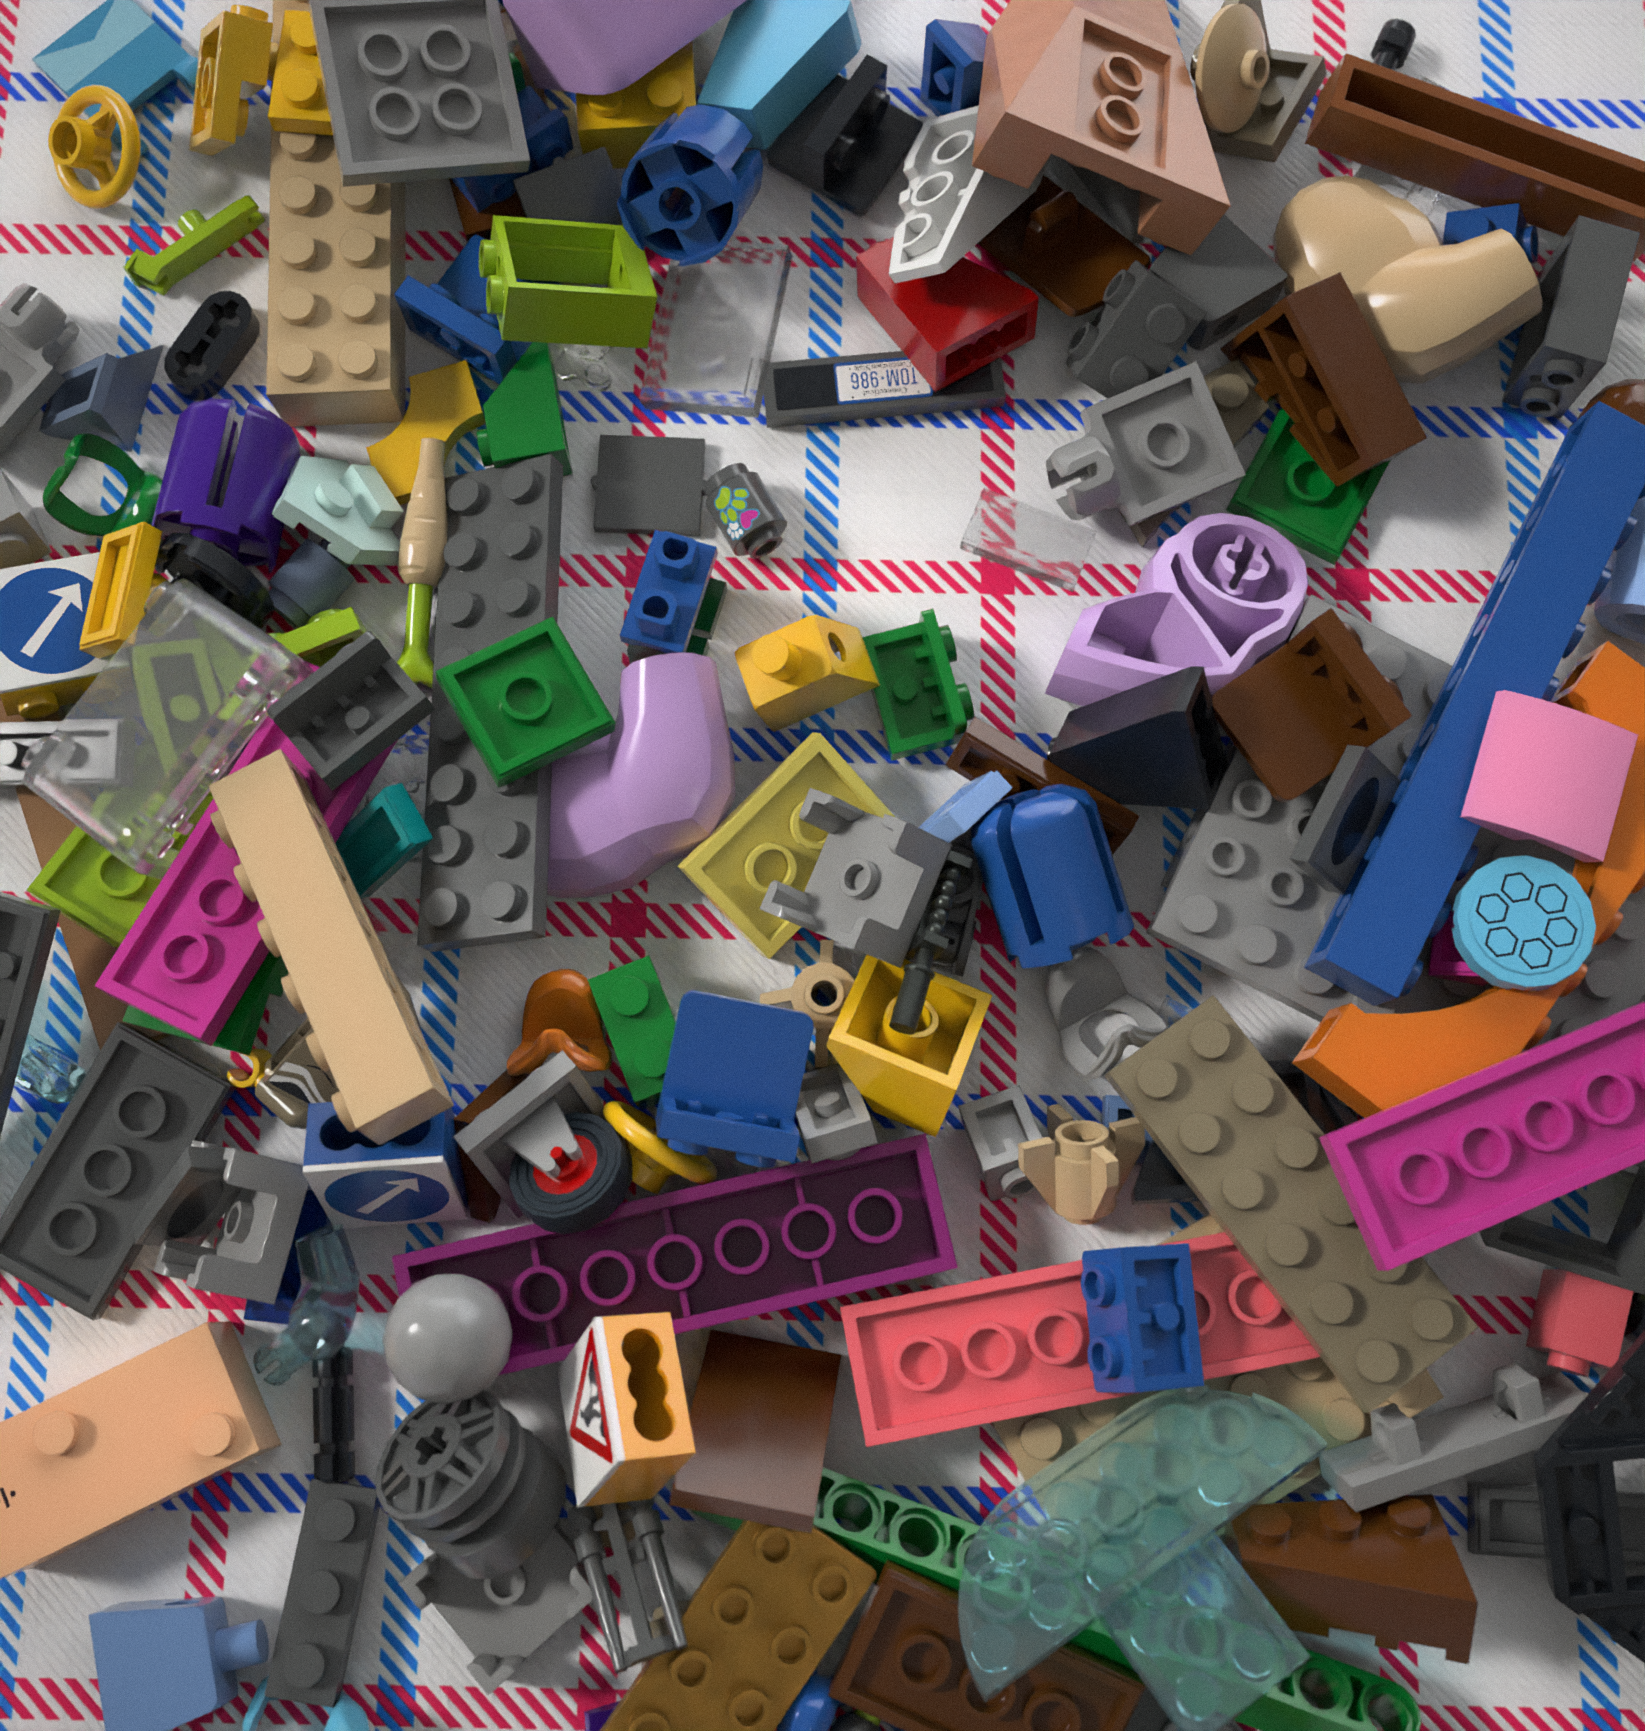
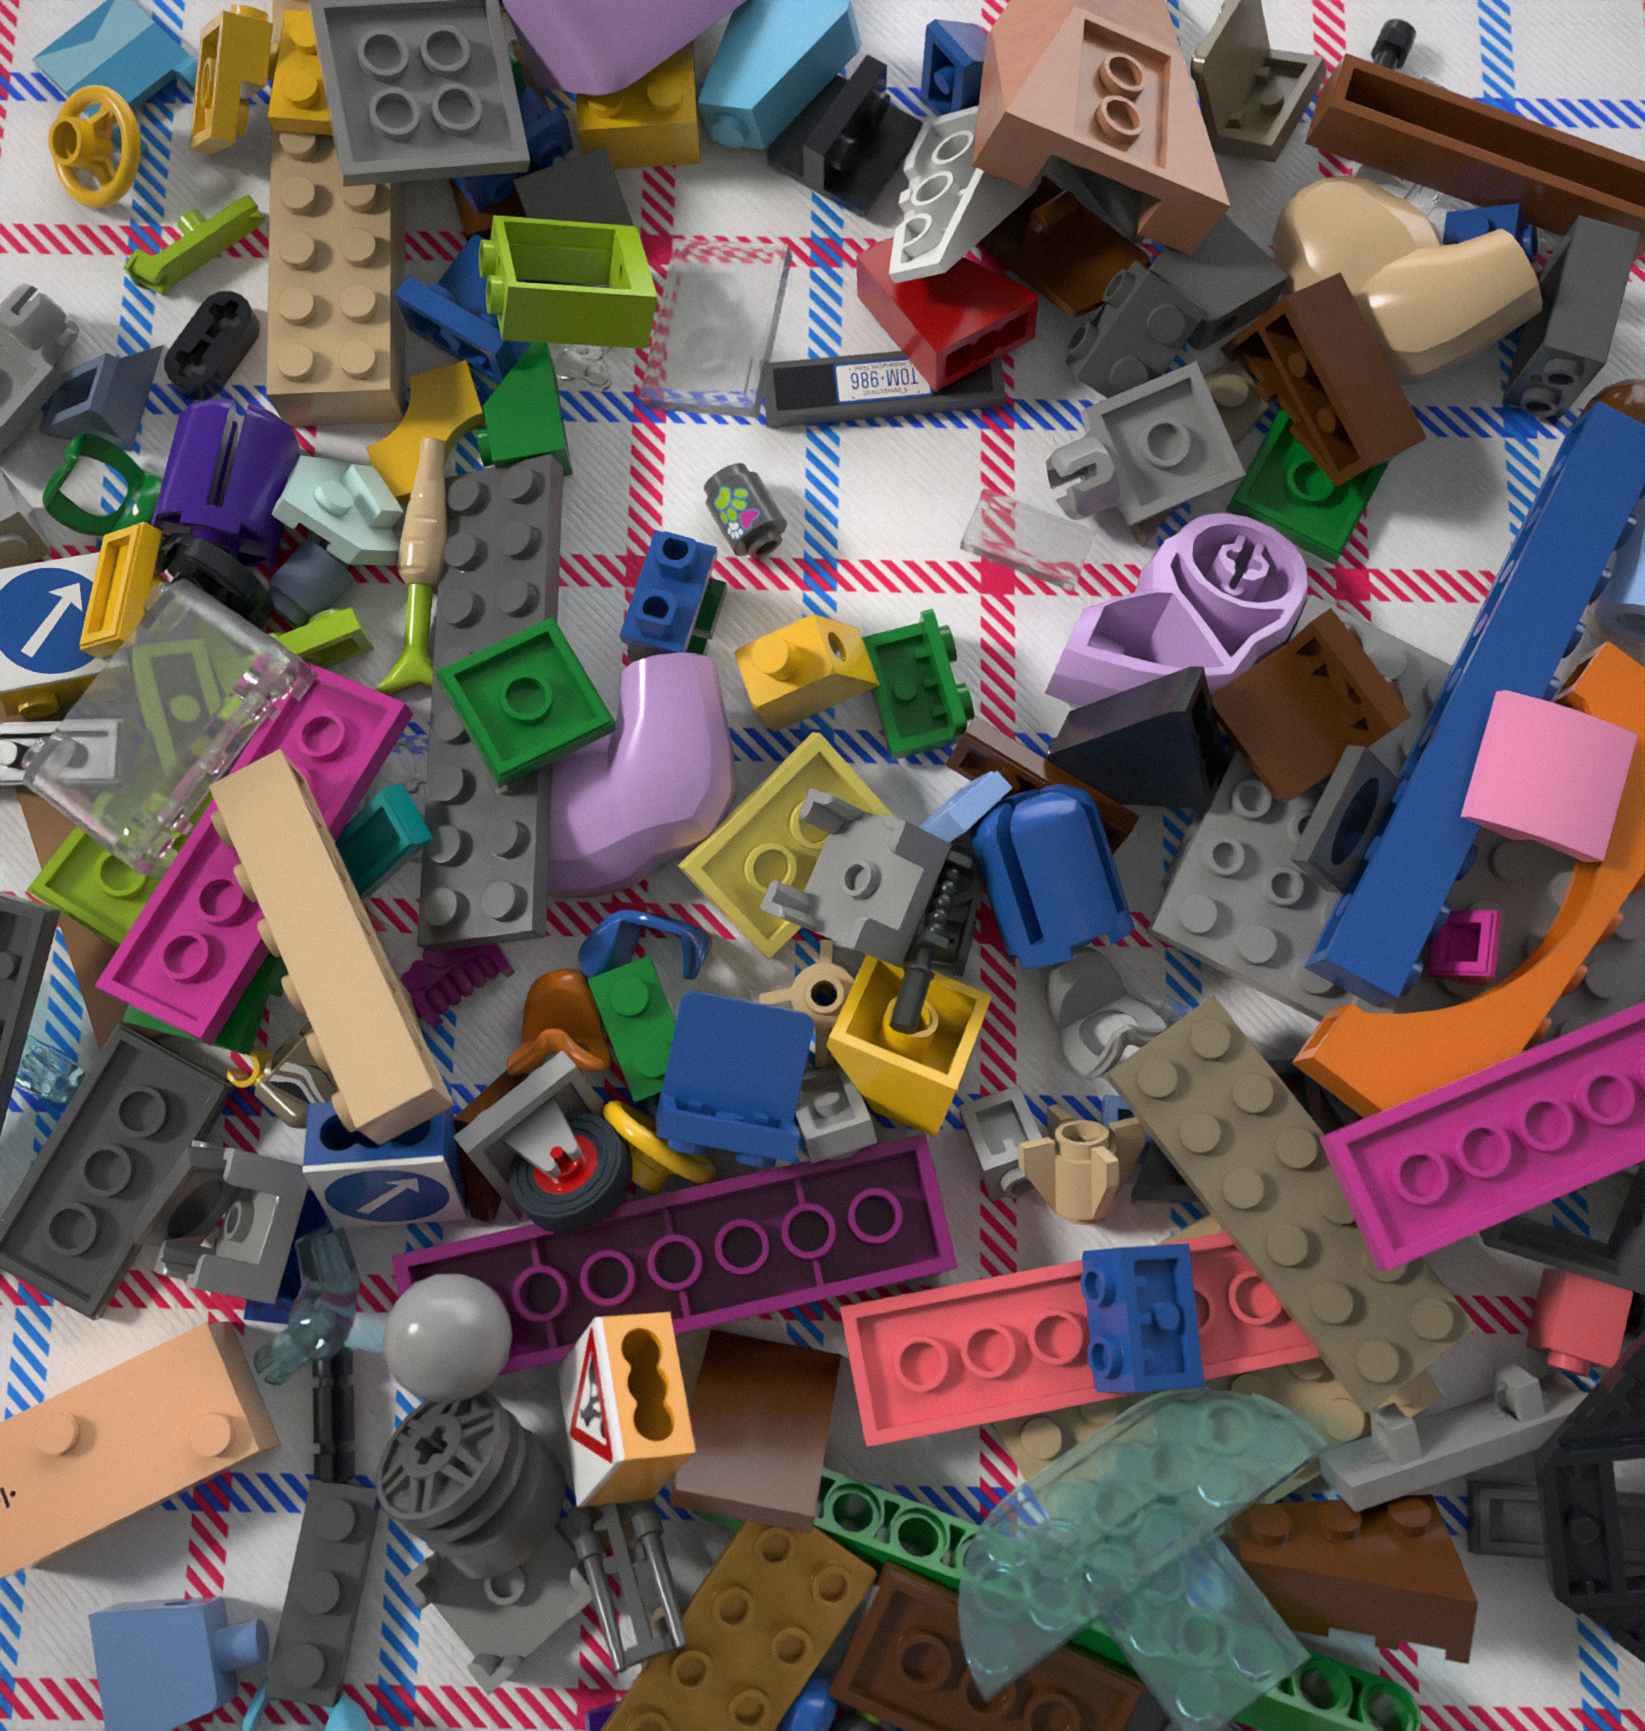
(350, 709): dark grey bracket -> none
(451, 974): none -> magenta piece
(617, 937): none -> blue piece
(649, 485): dark grey piece -> none
(690, 185): blue cylinder -> none
(1231, 68): tan dish -> none
(1523, 923): medium azure tile -> none

